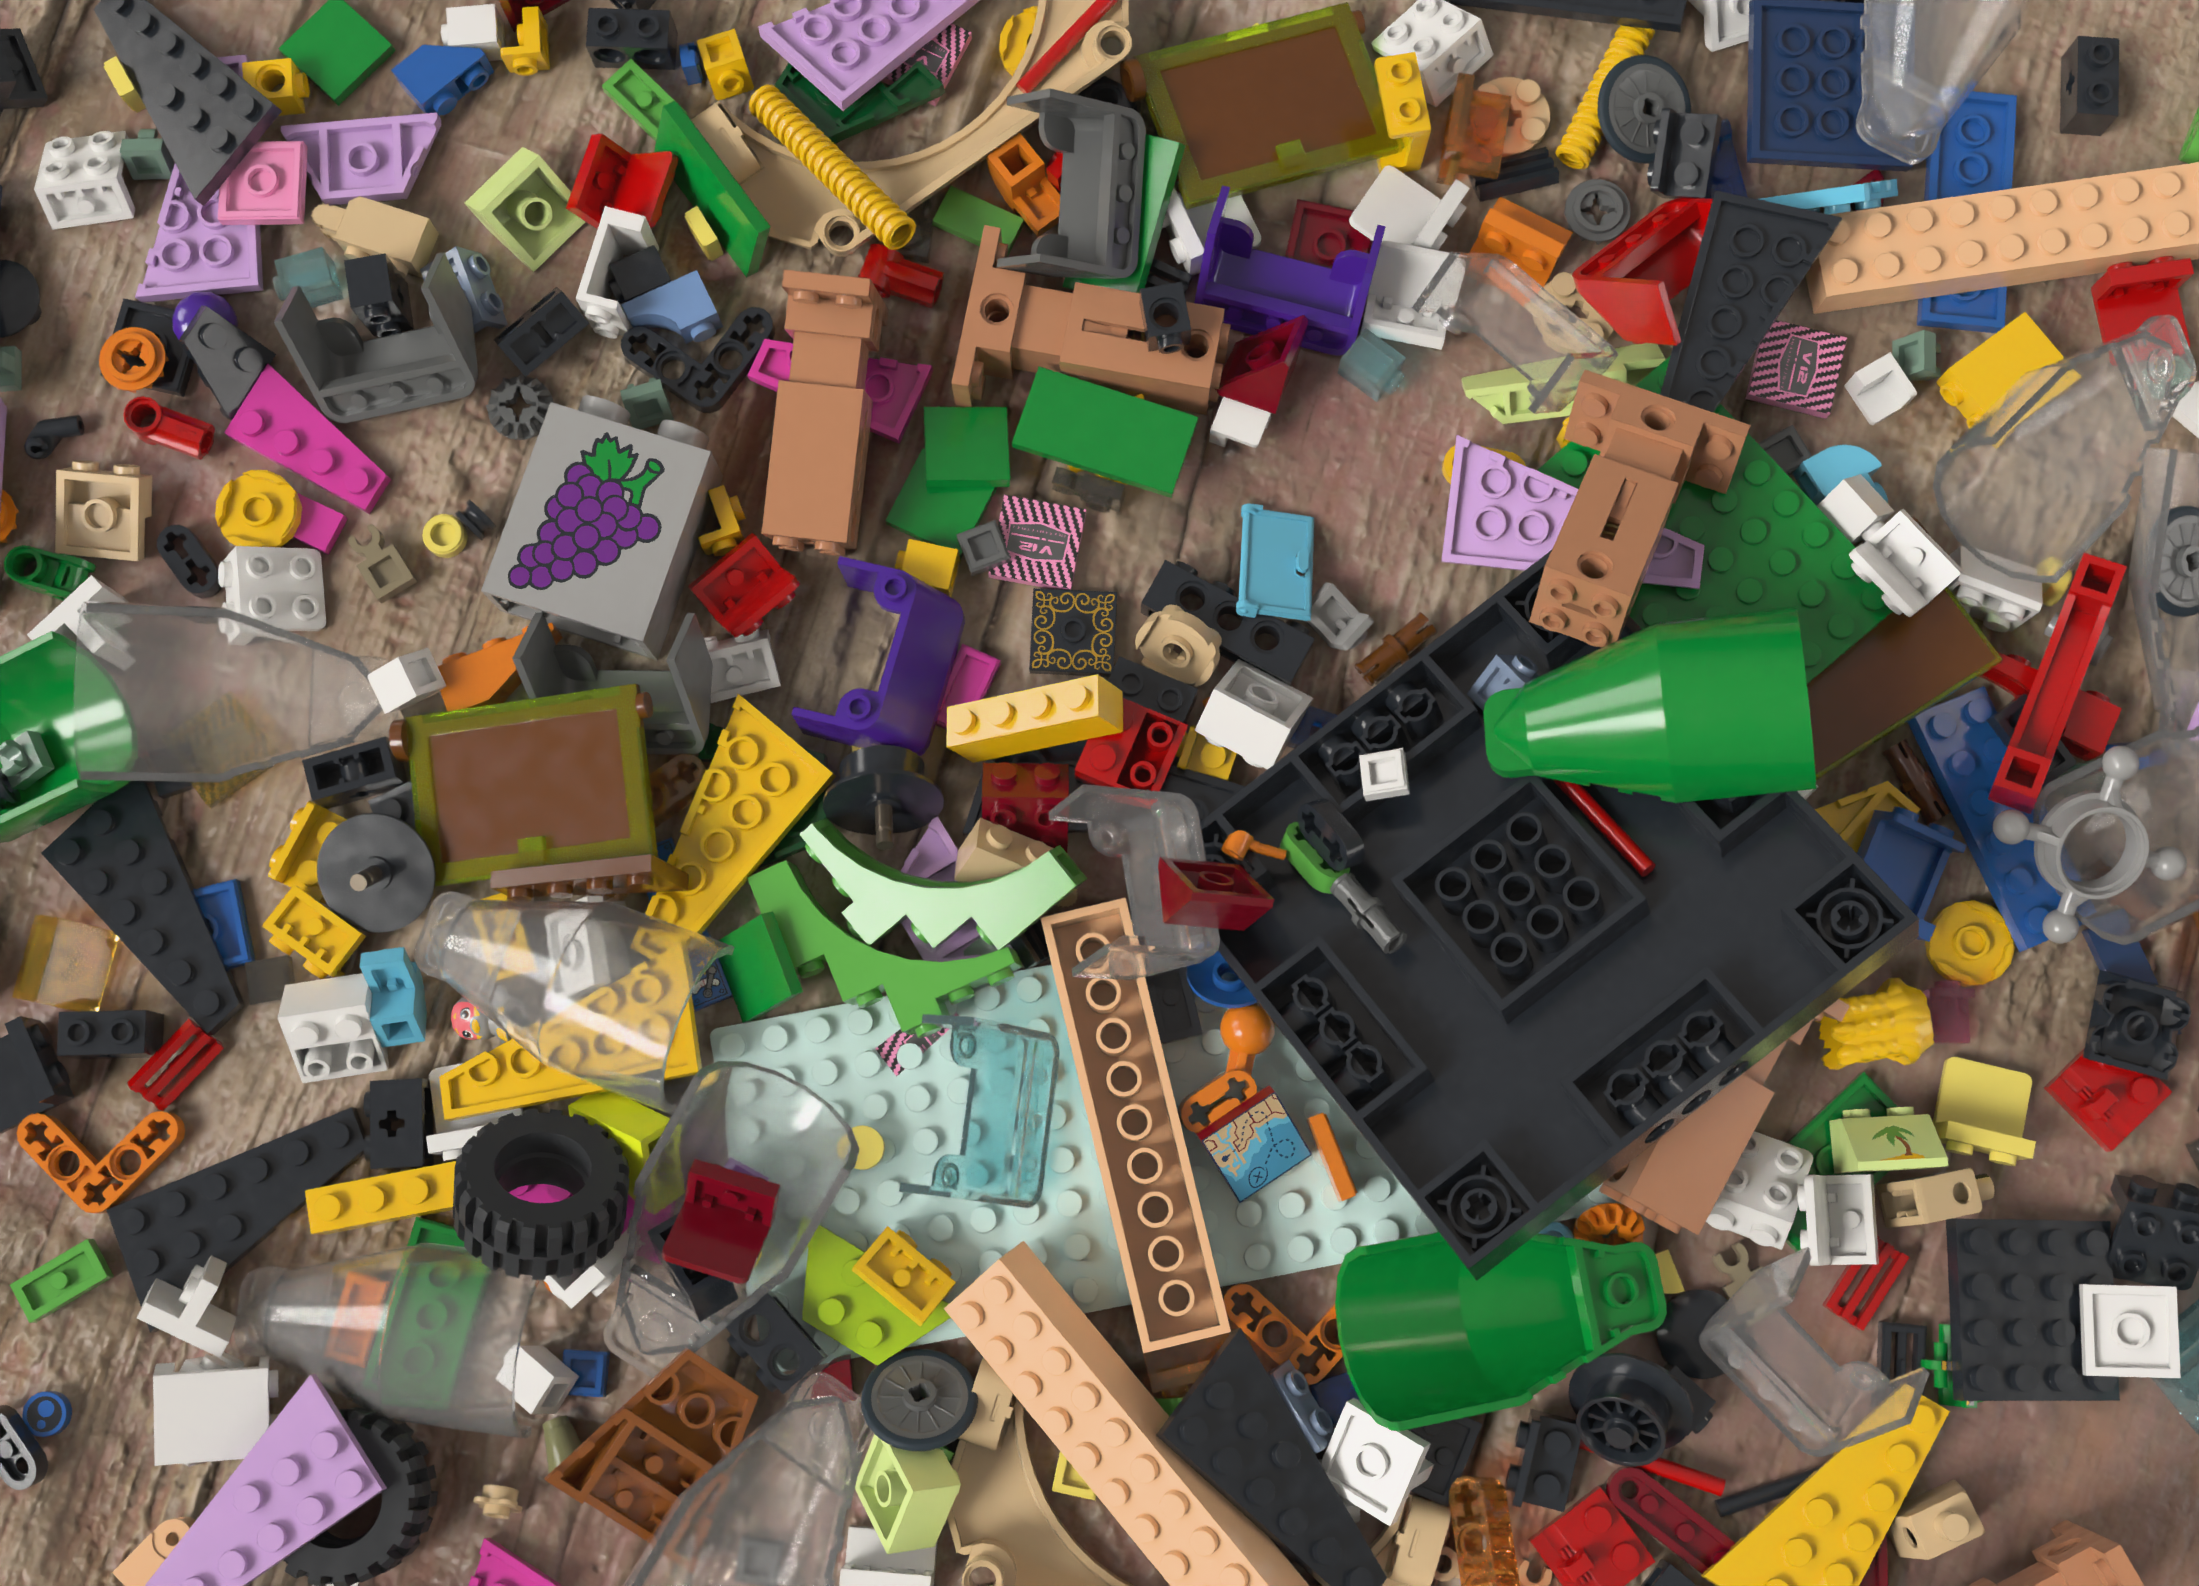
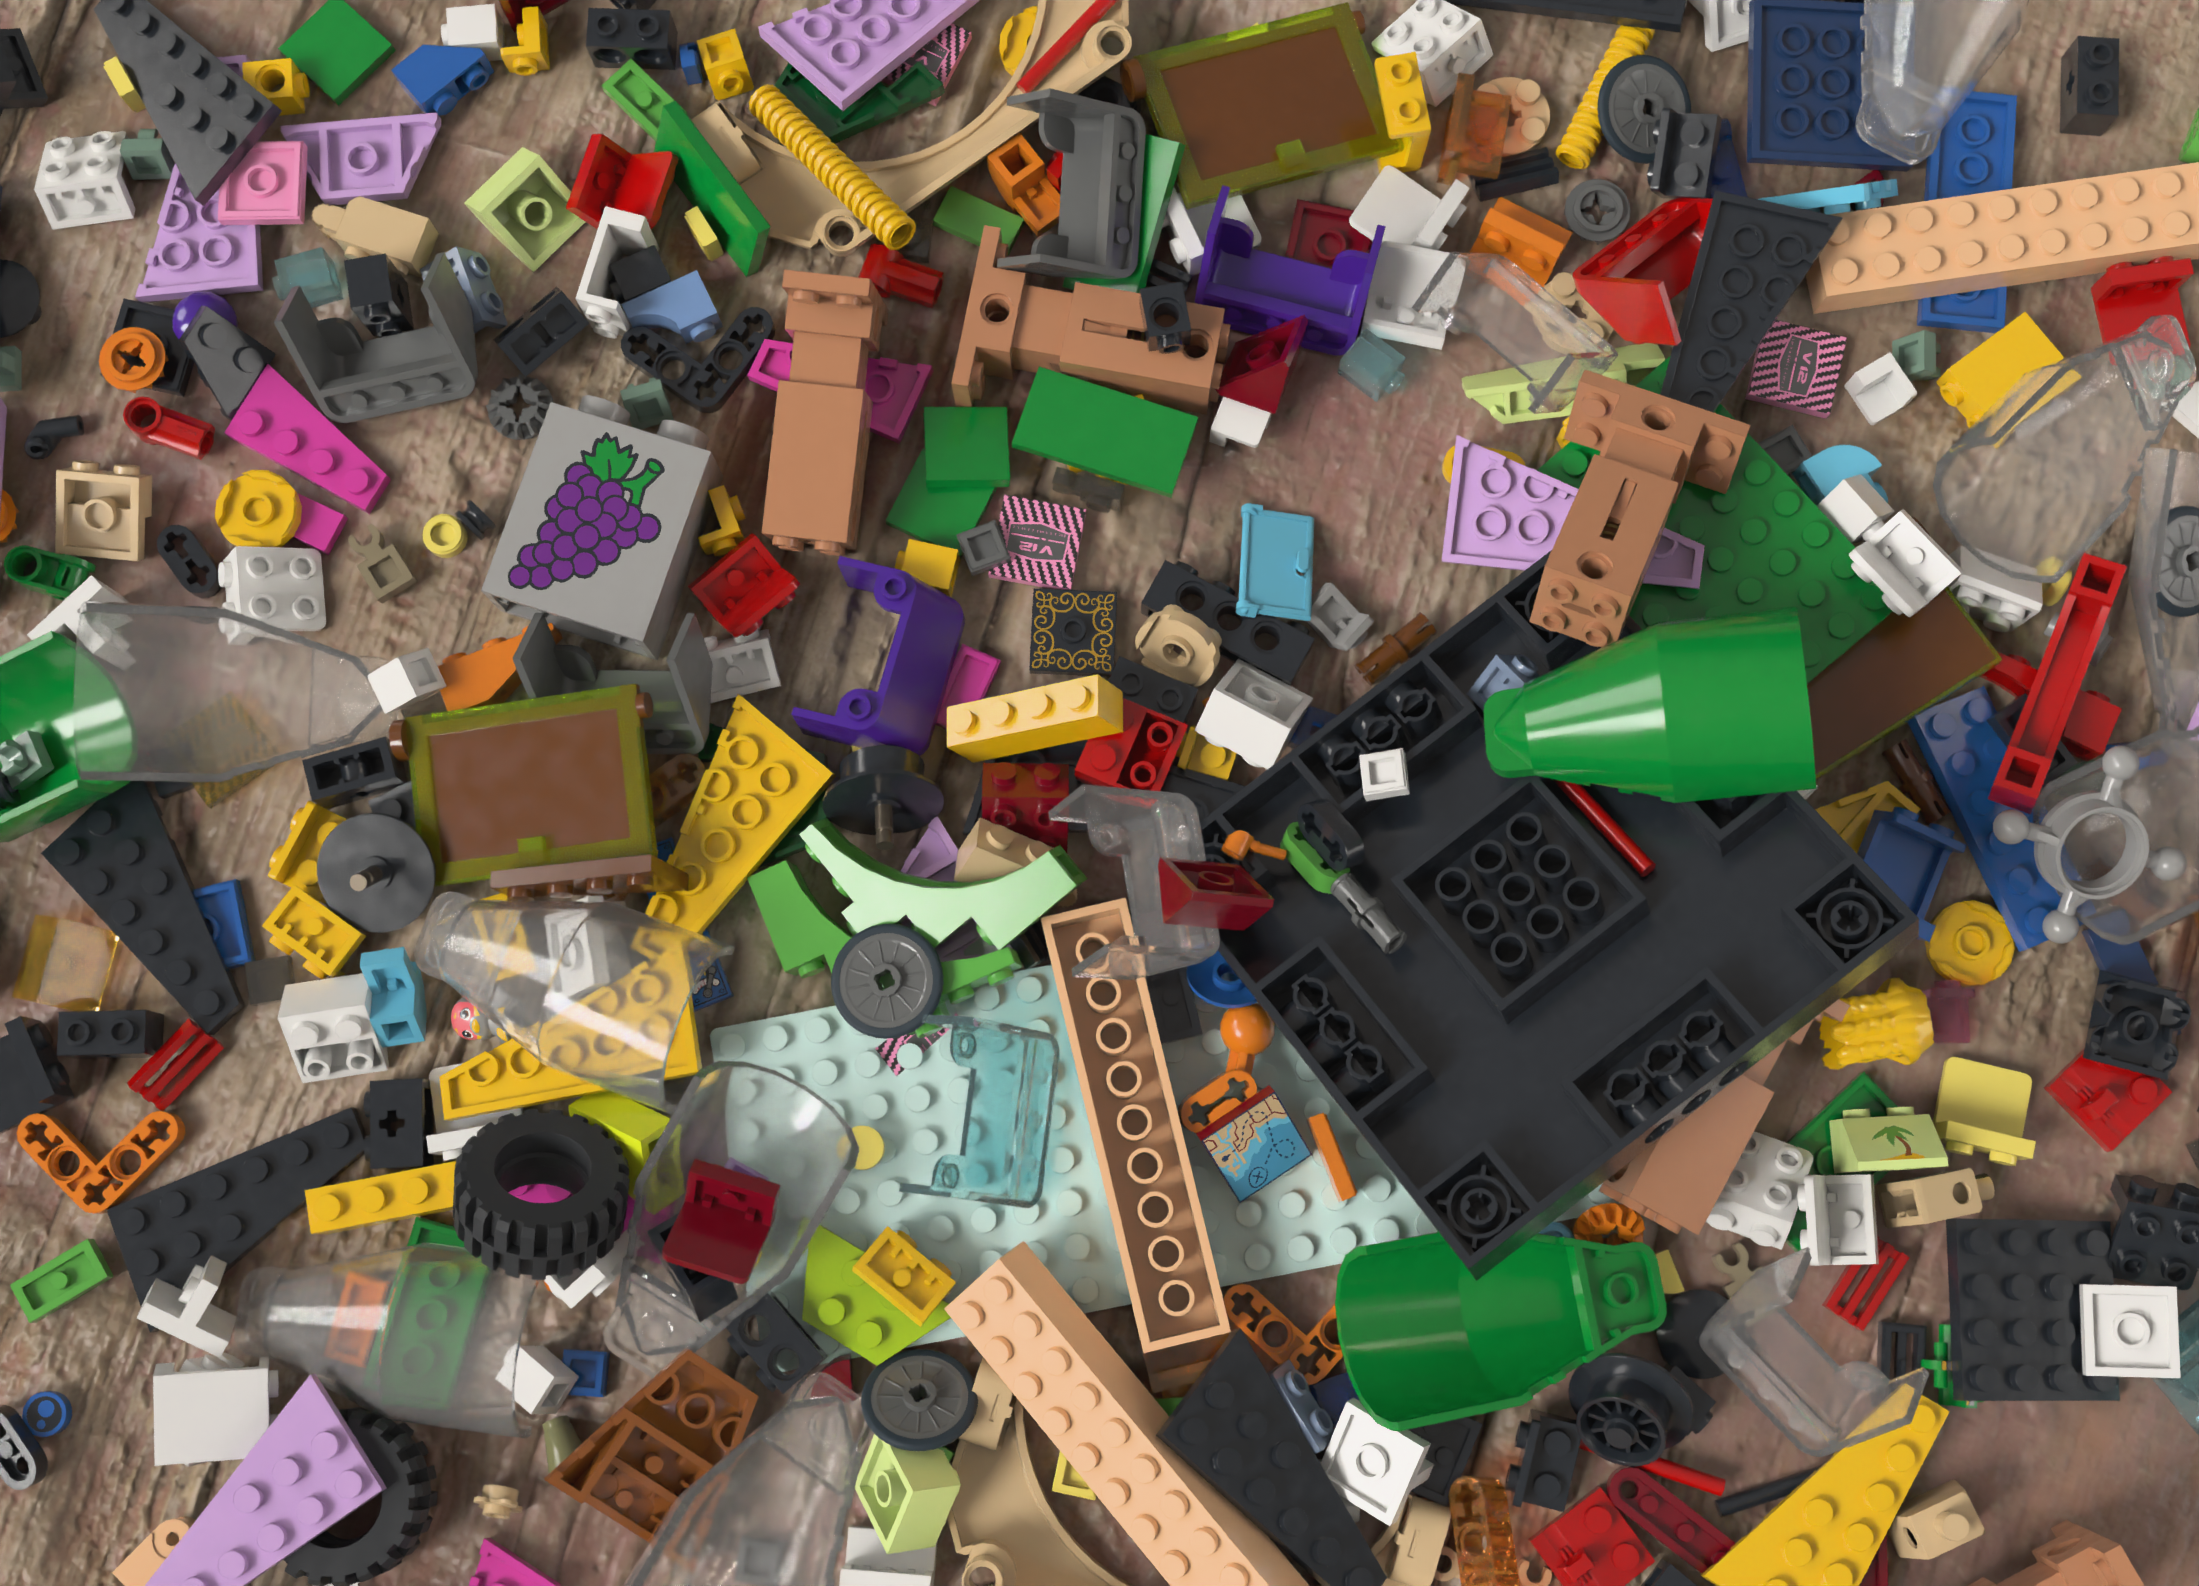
(759, 968): green tile -> none
(899, 1007): none -> dark grey wheel

